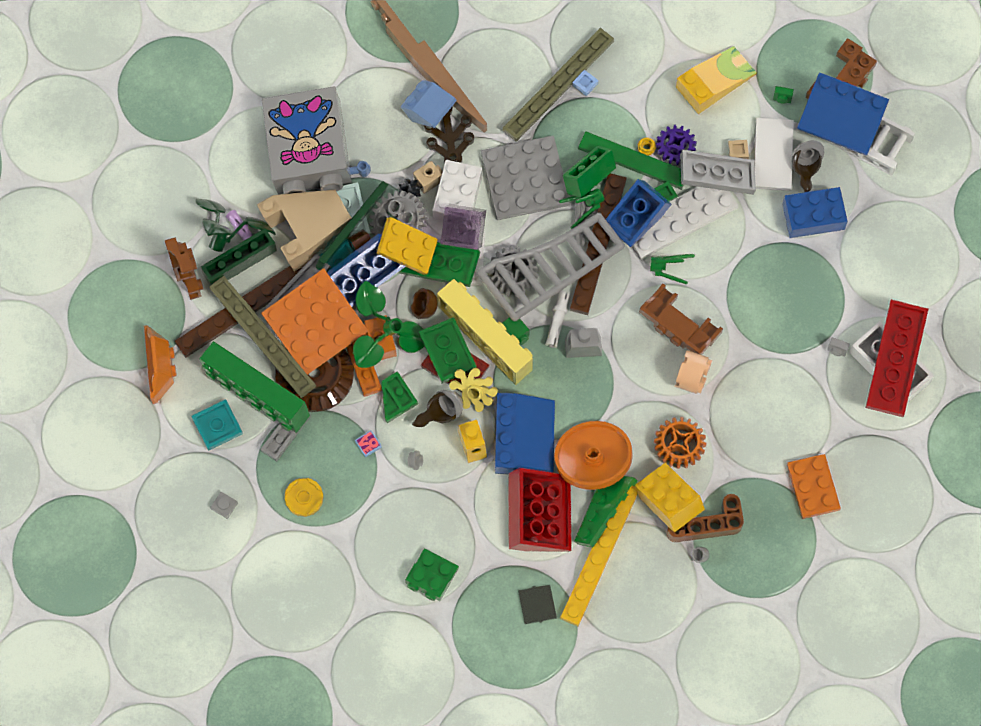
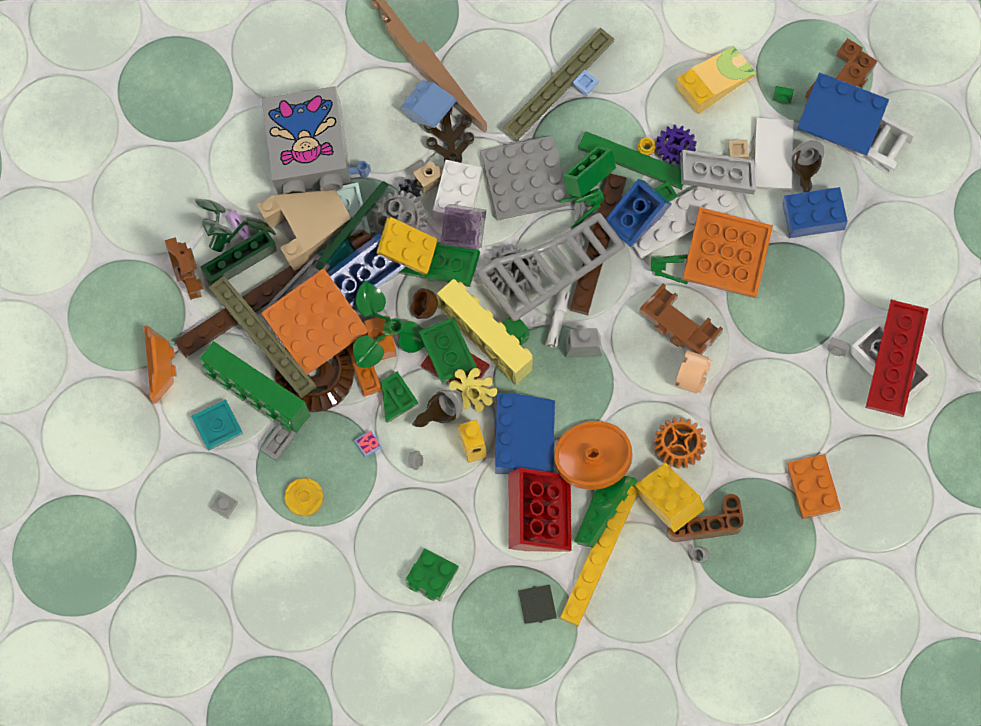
(727, 252): none -> orange plate

